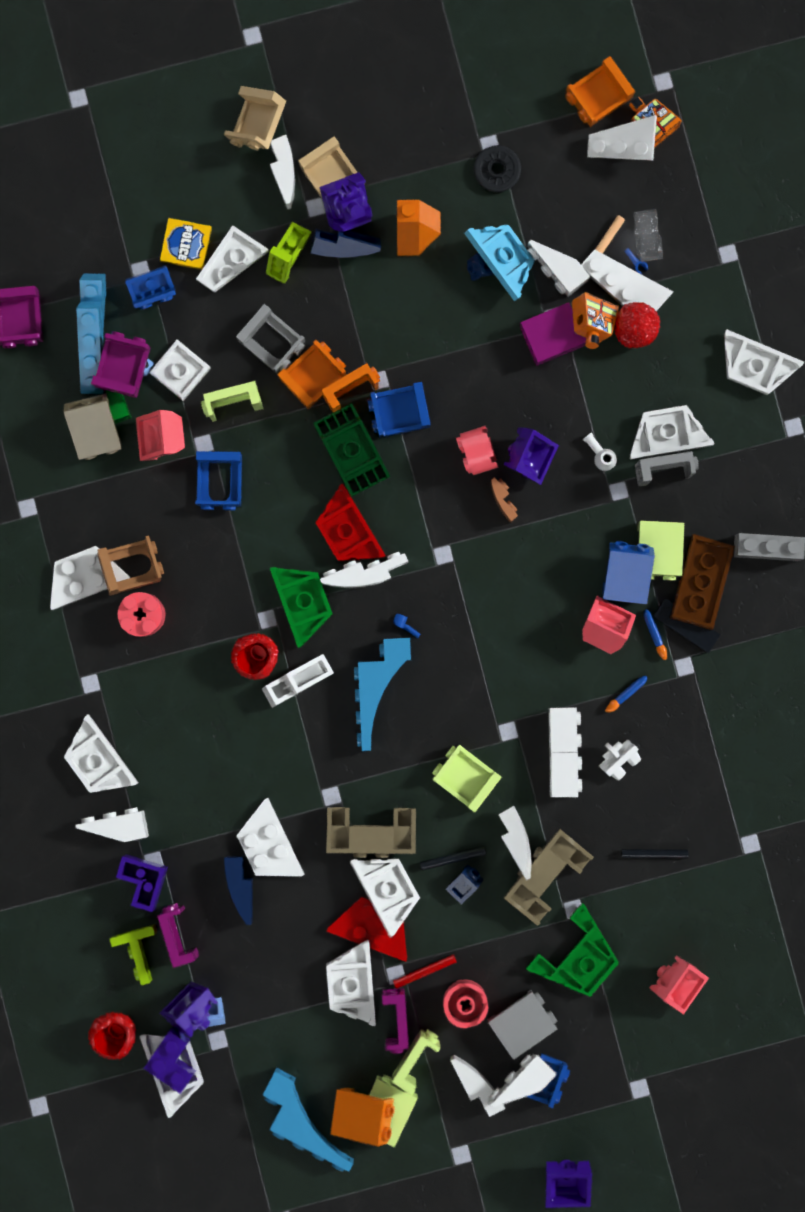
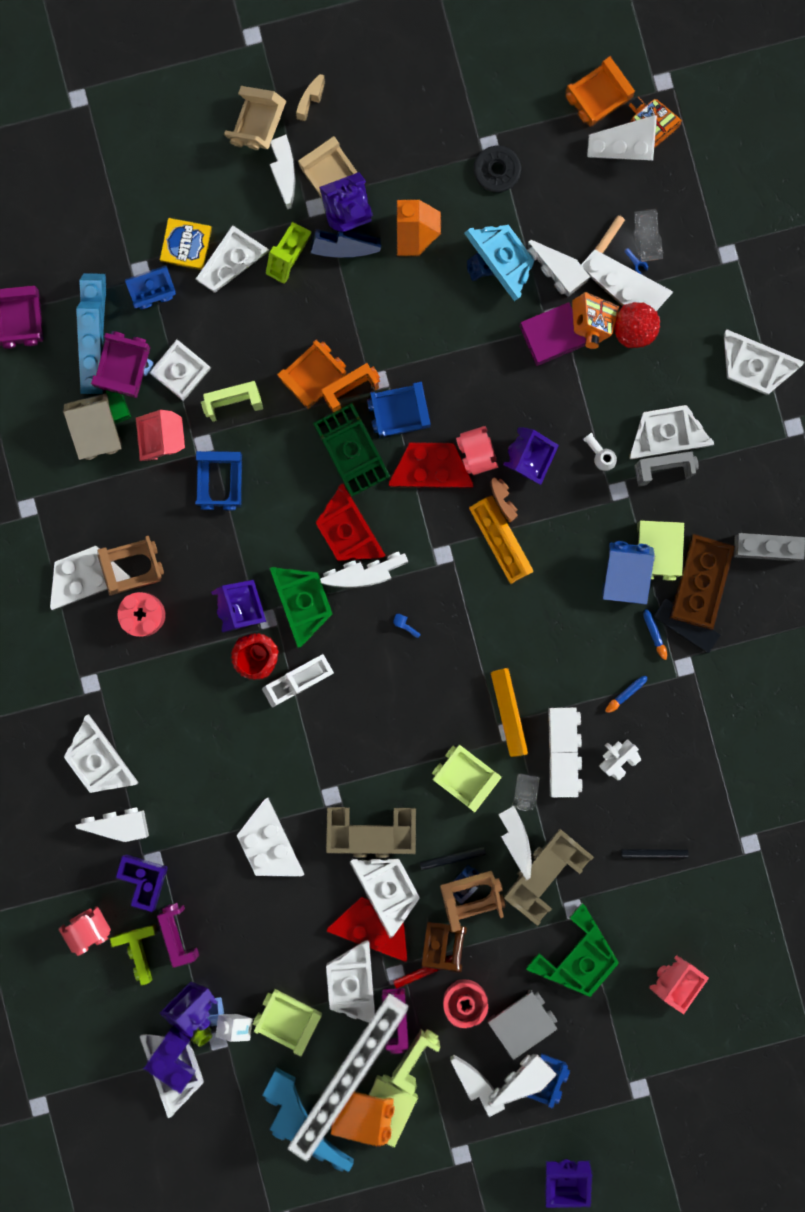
(85, 930): none -> coral brick
(112, 1035): red hair -> none
(201, 1037): none -> lime plate
(234, 1027): none -> white brick
(239, 606): none -> dark purple brick
(240, 887): dark blue slope -> none
(266, 315): light grey panel -> none
(287, 1021): none -> yellowish green panel
(312, 93): none -> tan slope
(348, 1077): none -> white brick
(373, 680): dark azure arch -> none
(431, 467): none -> red wing
(436, 946): none -> reddish brown plate
(491, 902): none -> medium nougat panel
(501, 539): none -> light orange slope
(509, 712): none -> light orange slope
(525, 792): none -> clear bracket
(607, 626): coral brick -> none

